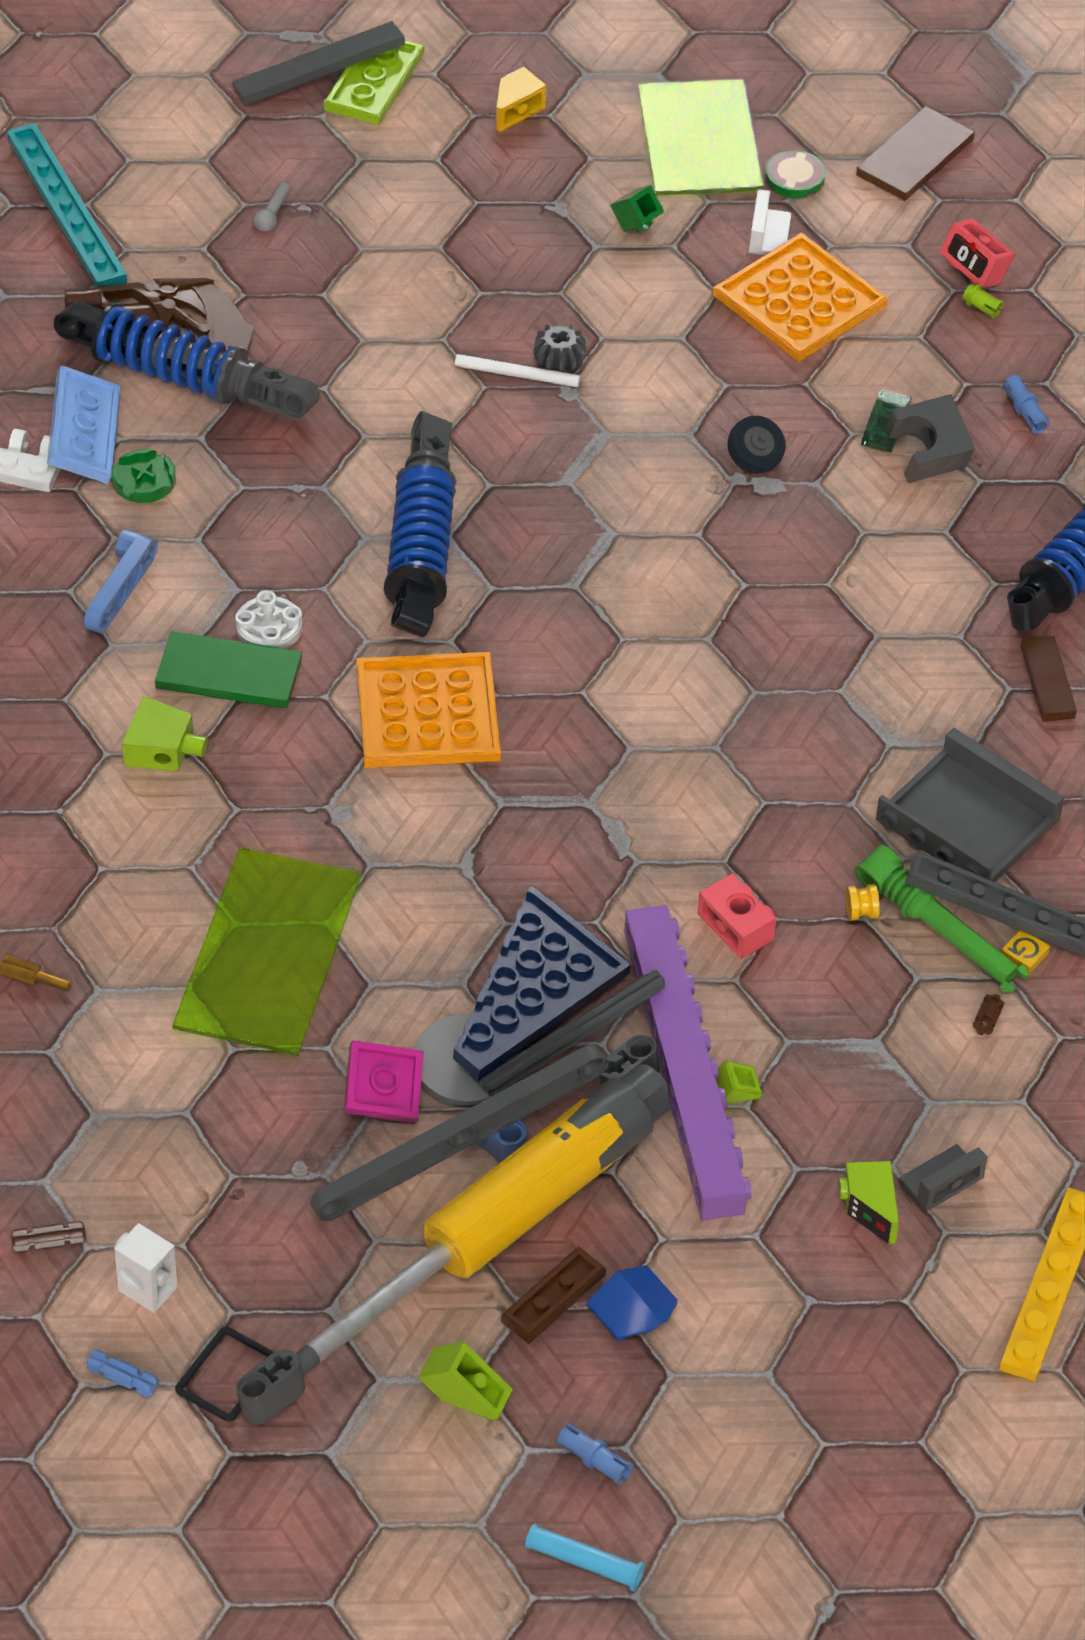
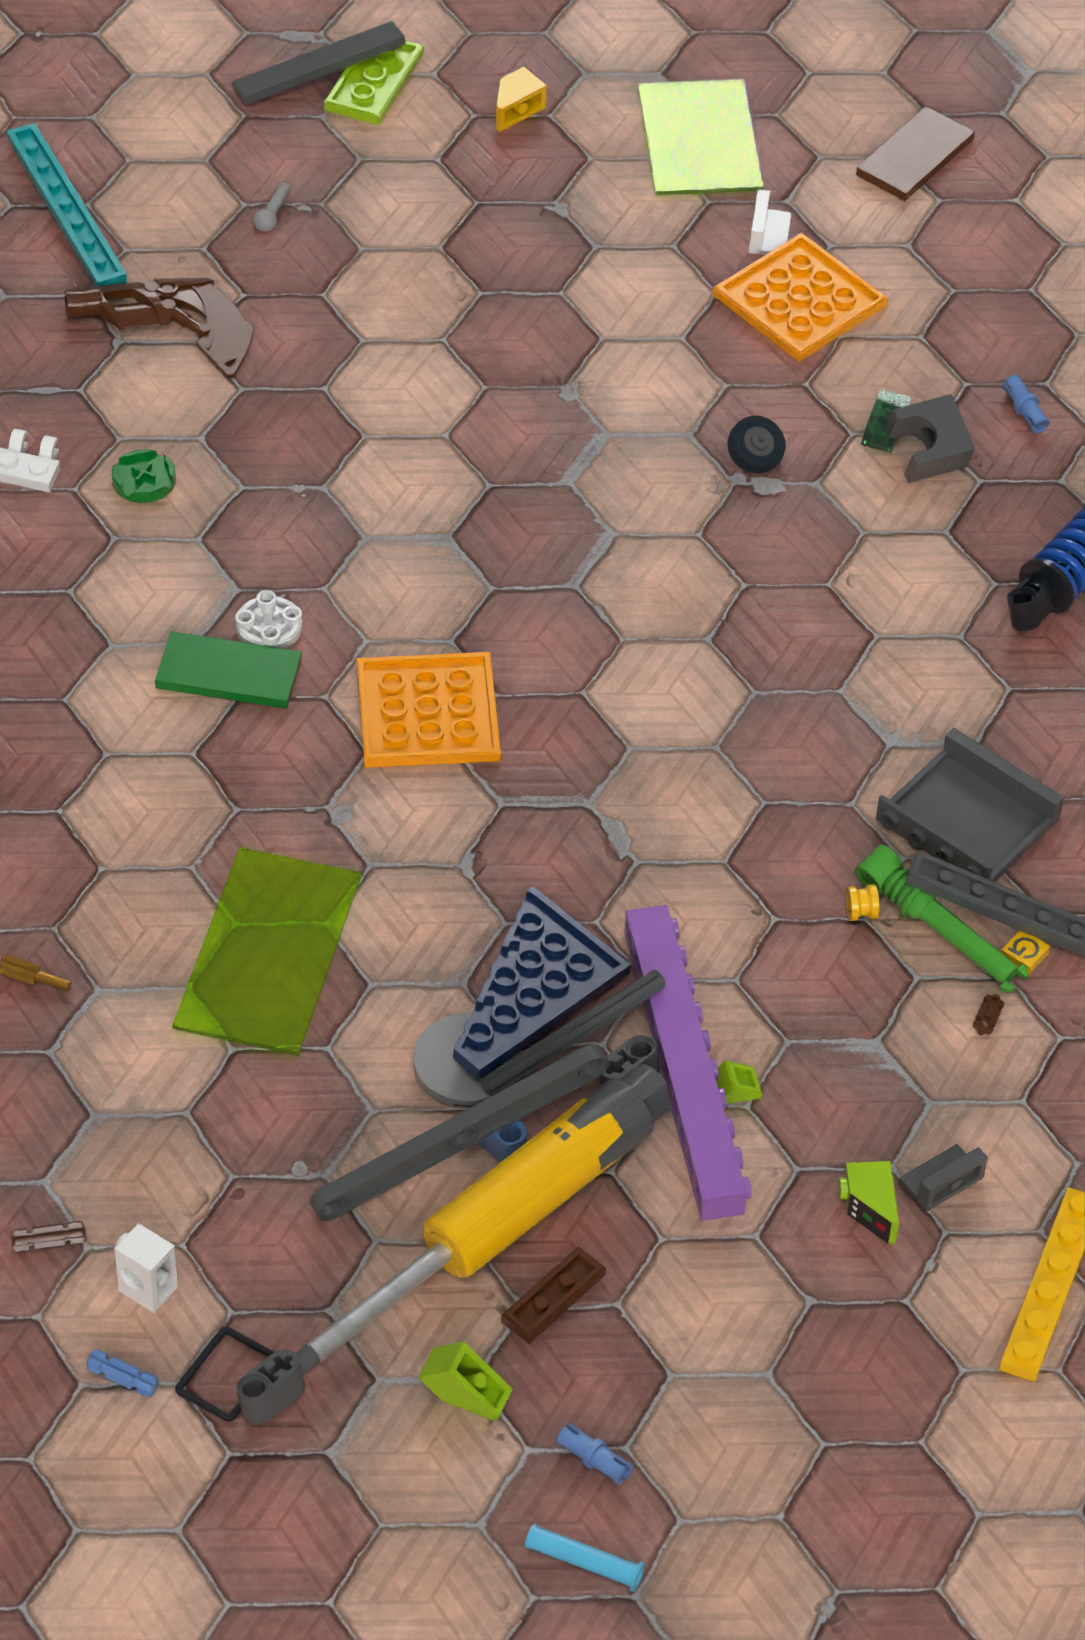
(83, 424): light blue tile -> none
(136, 557): medium blue beam -> none
(161, 737): lime torso -> none
(184, 358): piece -> none
(383, 1082): dark pink hinge -> none
(421, 527): piece -> none
(517, 370): white bar -> none
(559, 348): dark grey gear -> none
(632, 1303): blue slope -> none
(637, 209): green brick -> none
(737, 915): coral brick -> none
(795, 173): tile -> none
(977, 253): coral brick -> none
(982, 300): lime pin -> none
(1048, 678): reddish brown tile -> none

